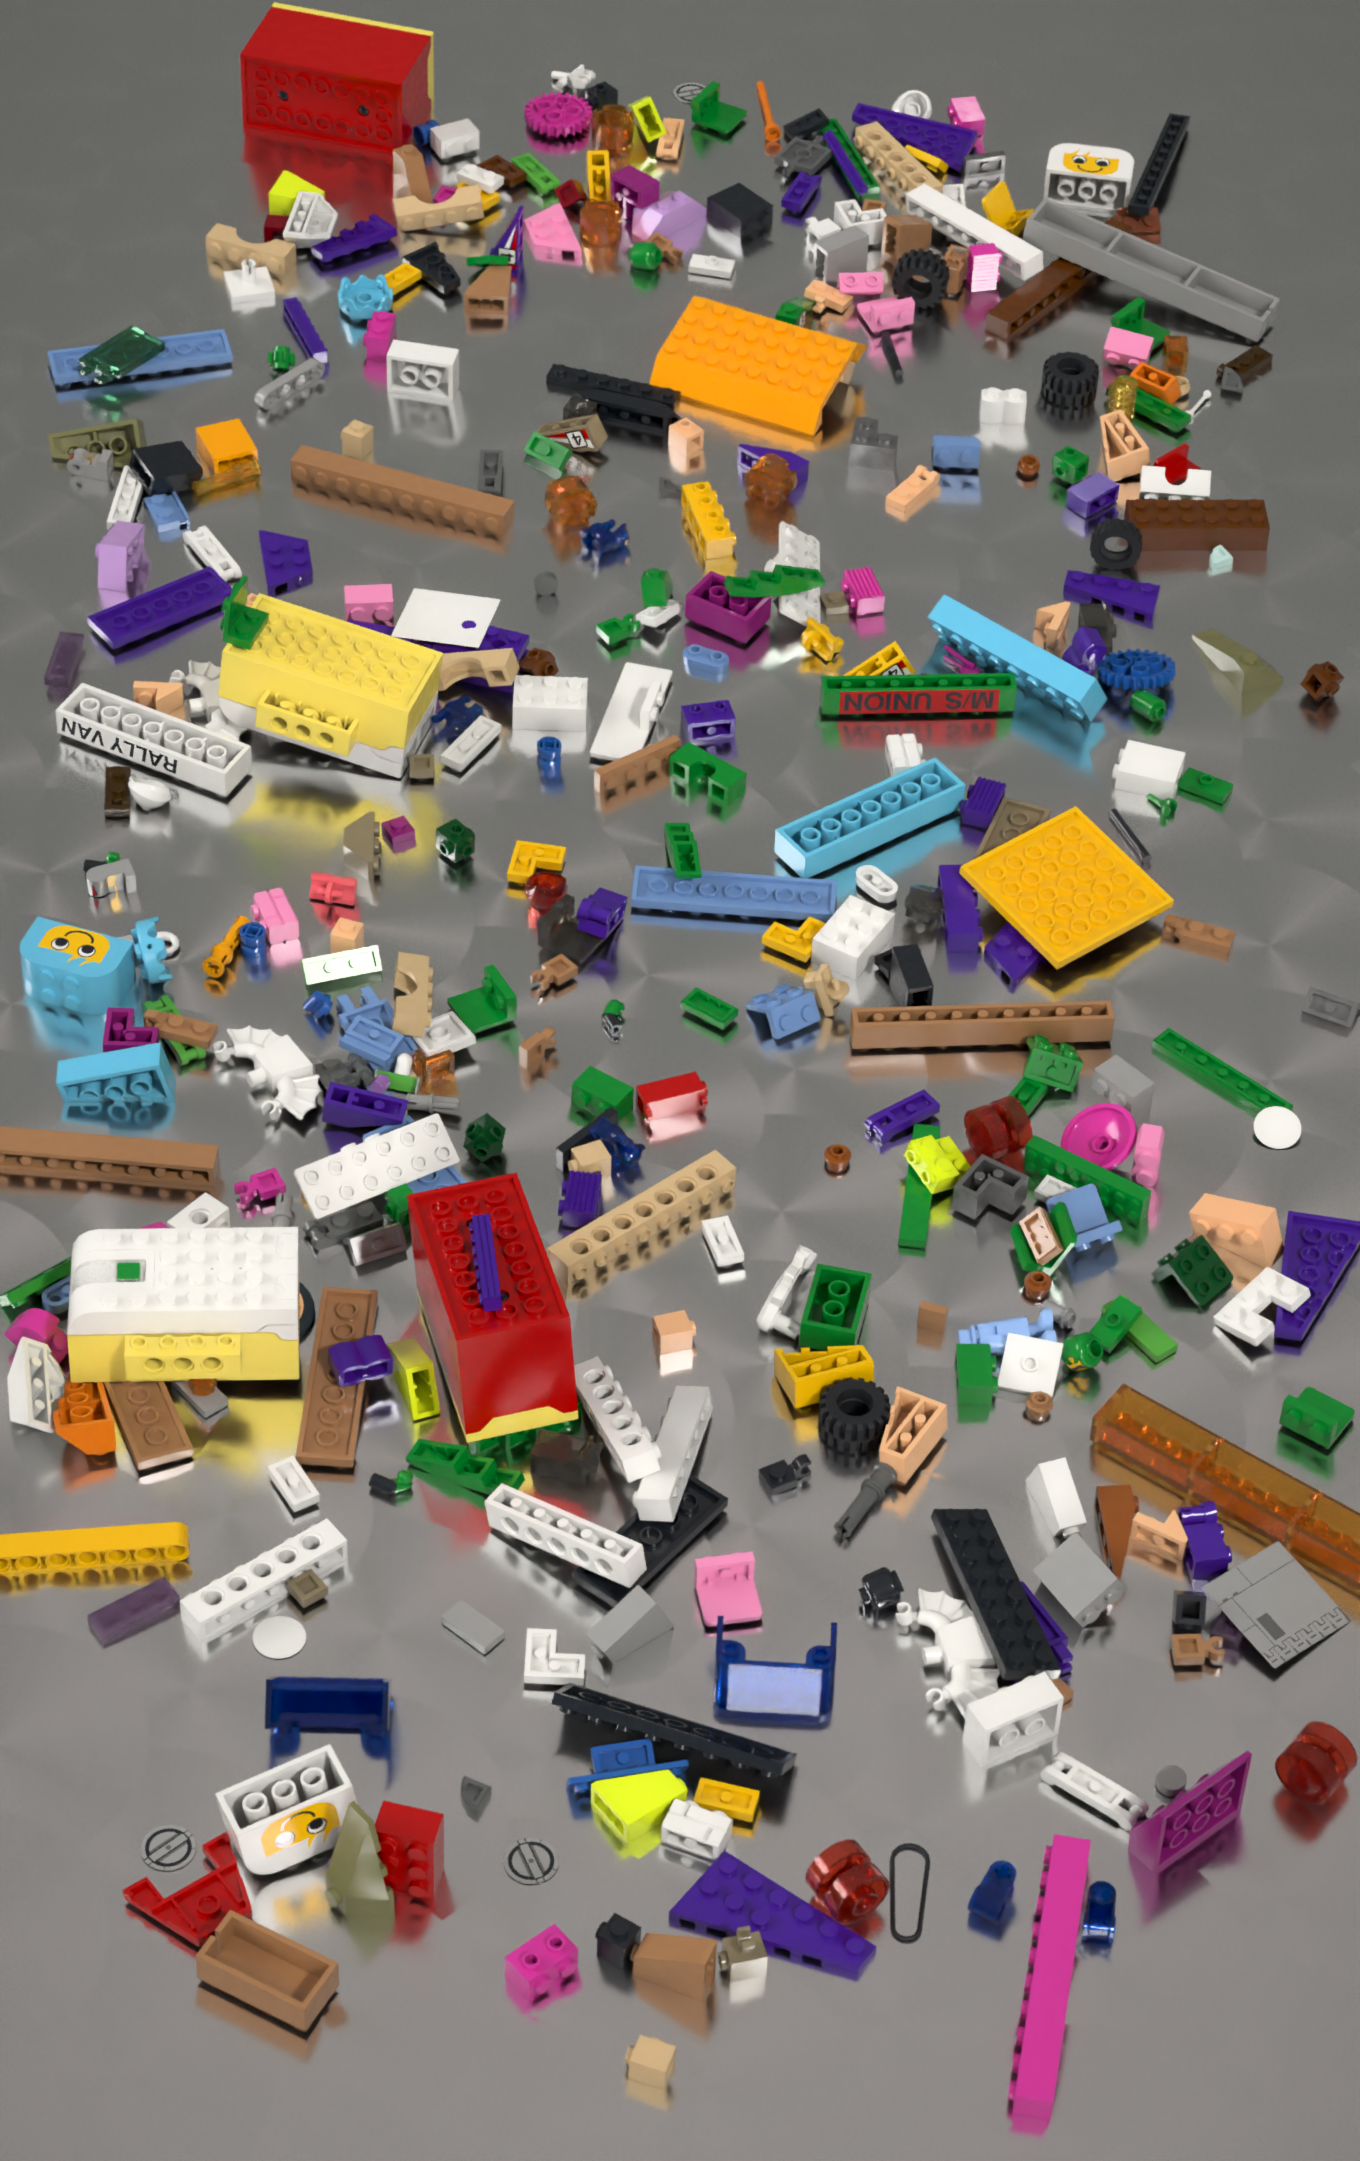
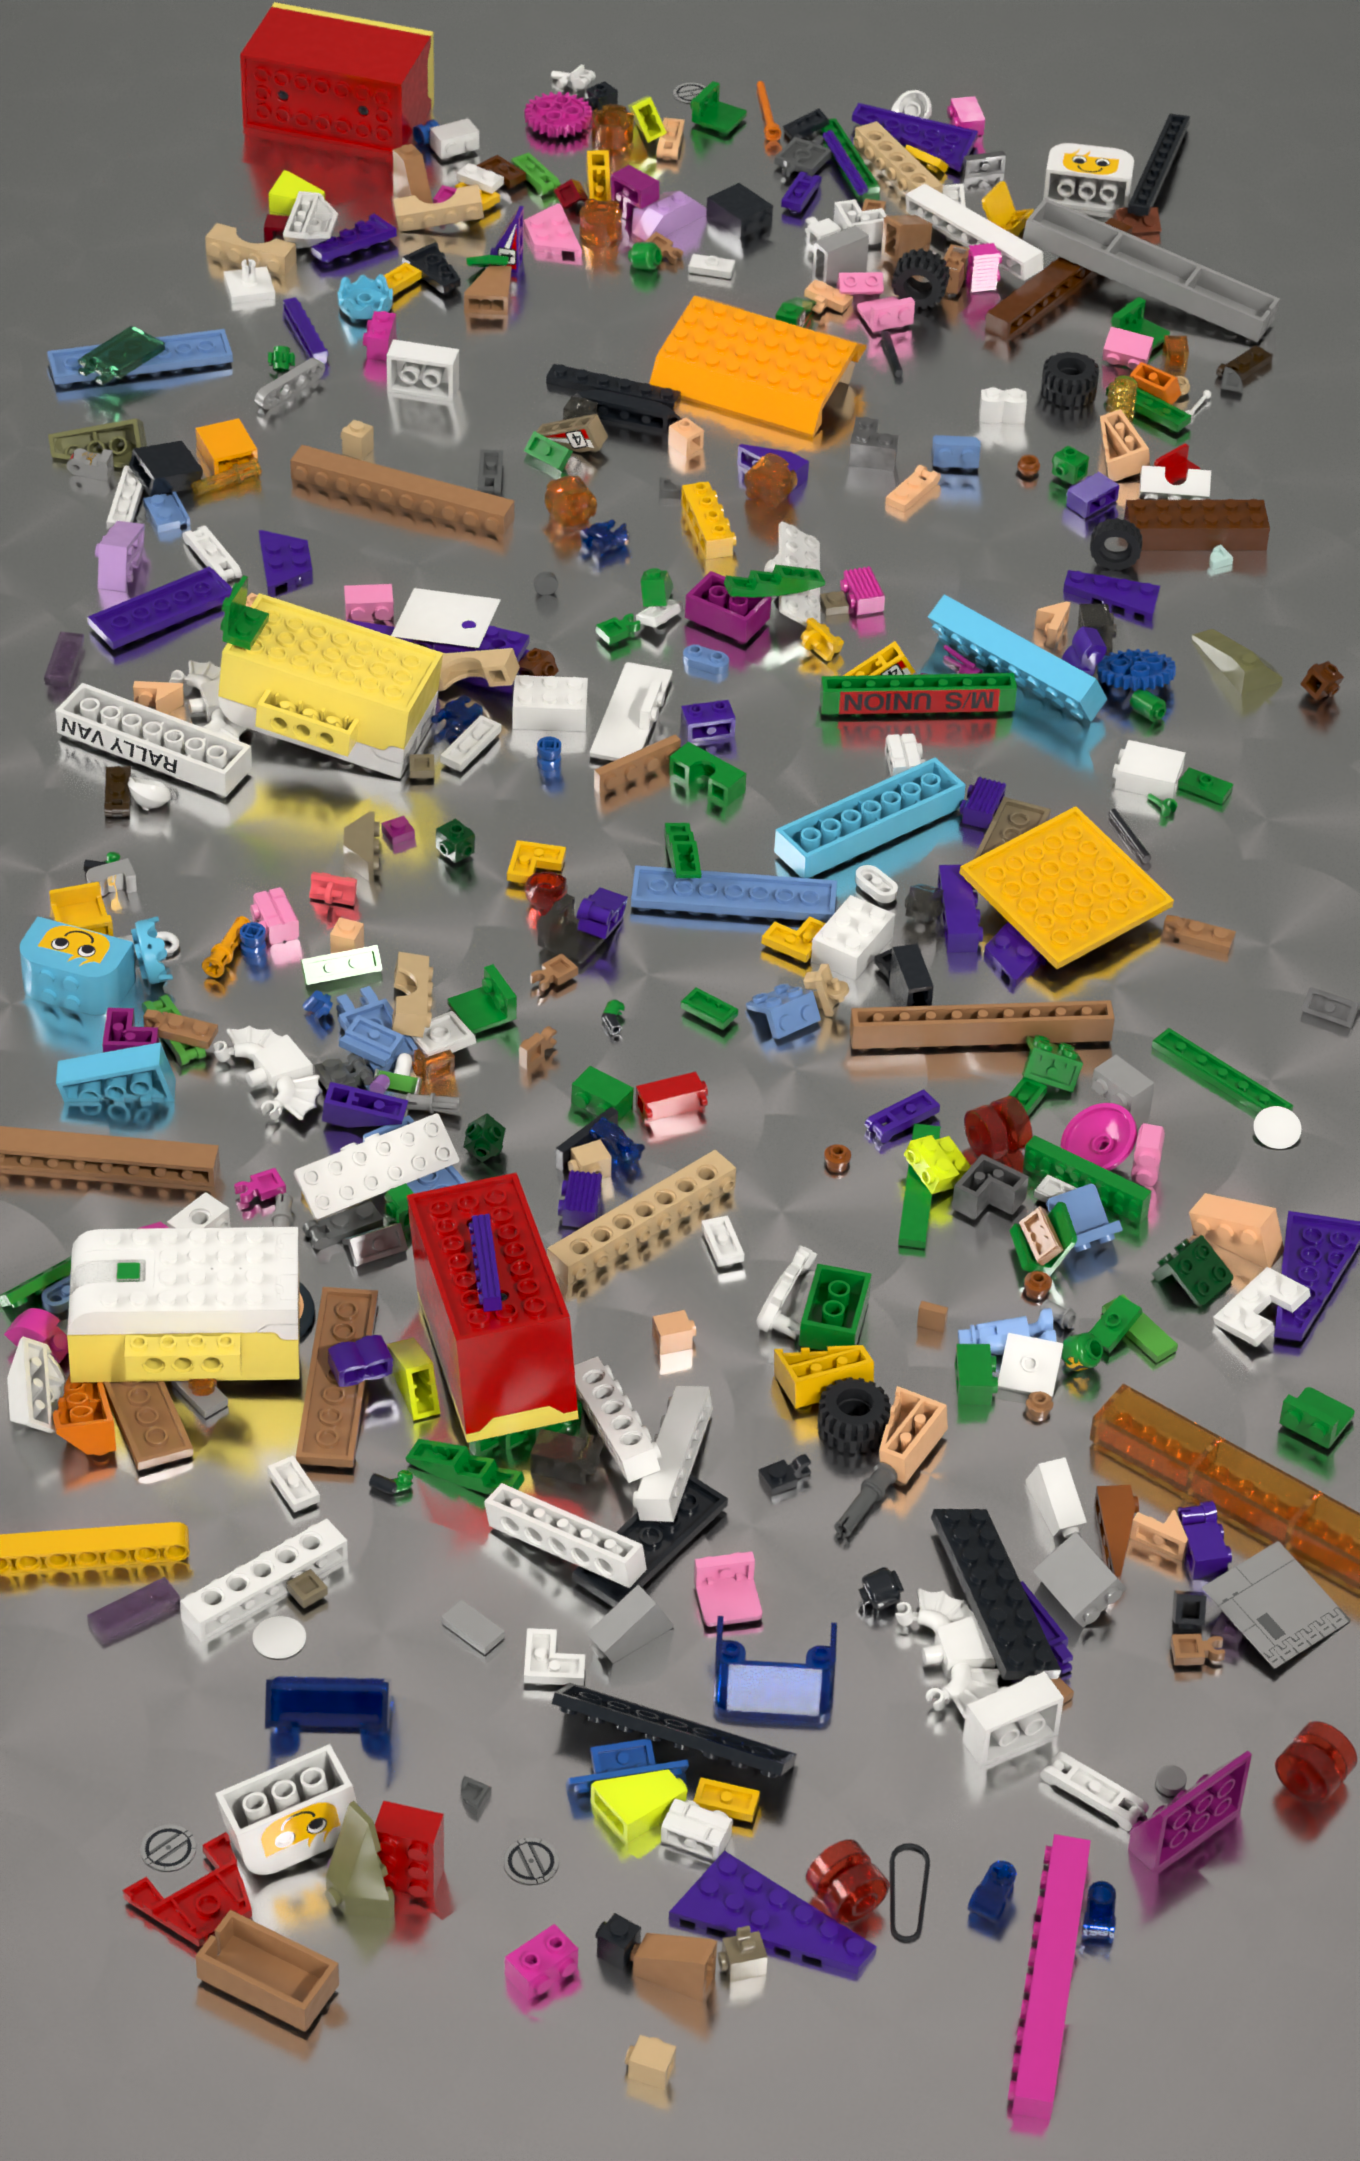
(81, 907): none -> yellow panel

